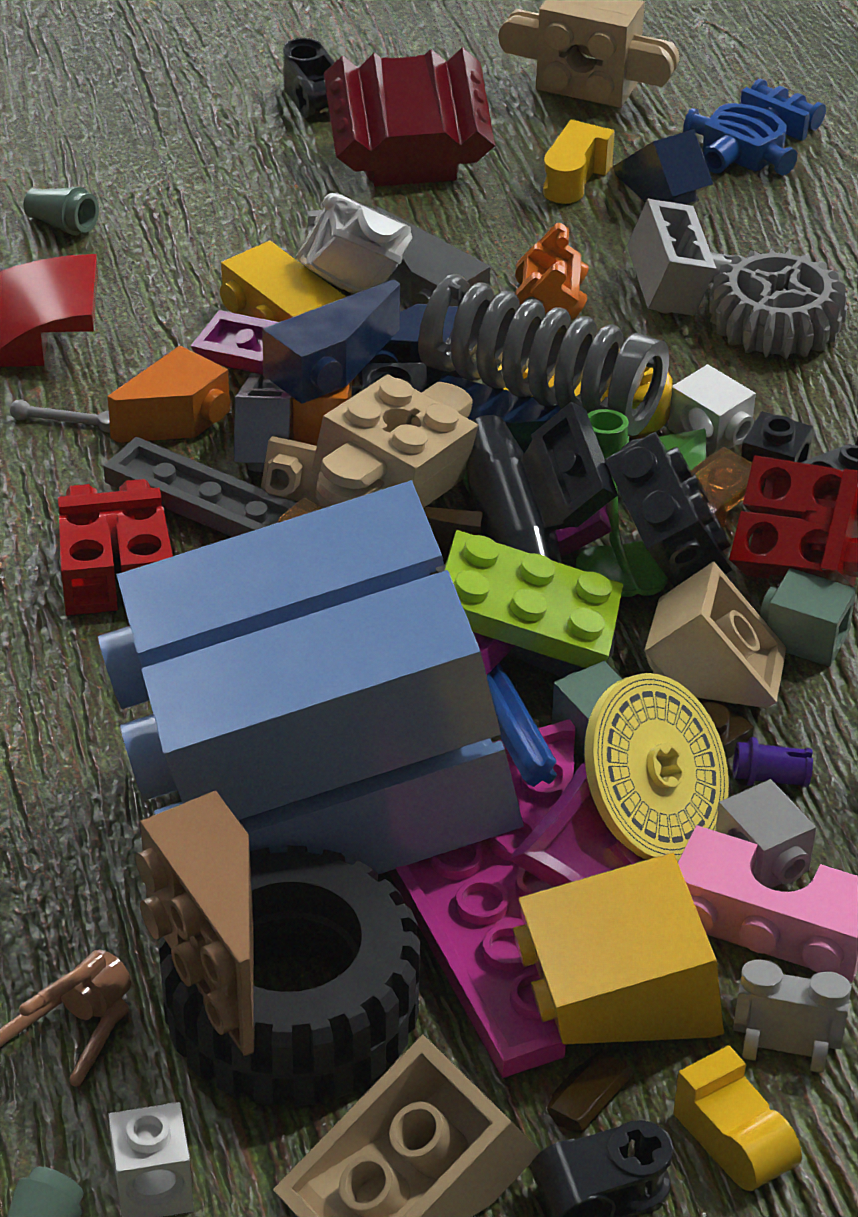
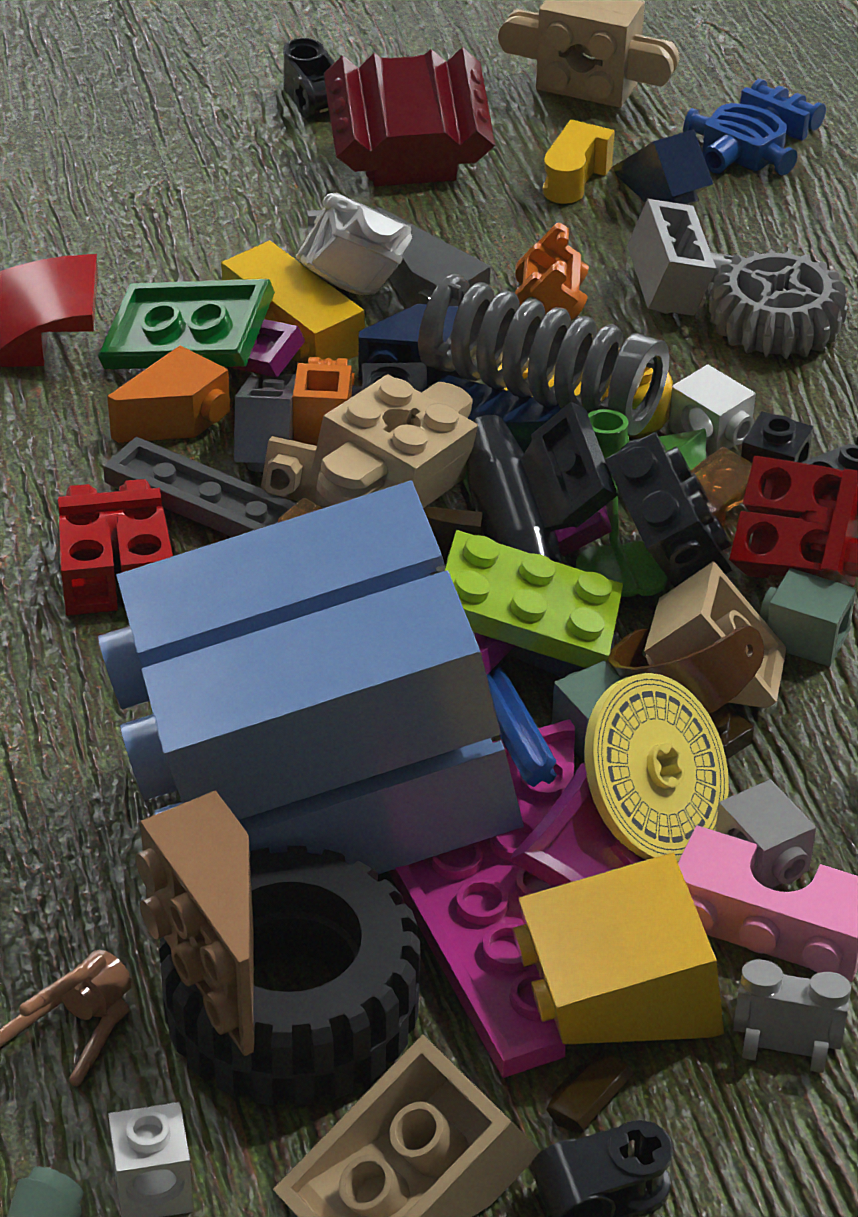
(21, 410): light grey hinge -> none
(63, 208): sand green cone -> none
(206, 317): none -> green tile
(330, 343): dark blue slope -> none
(710, 674): none -> reddish brown piece
(734, 1120): yellow leg -> none
(766, 762): dark purple pin -> none

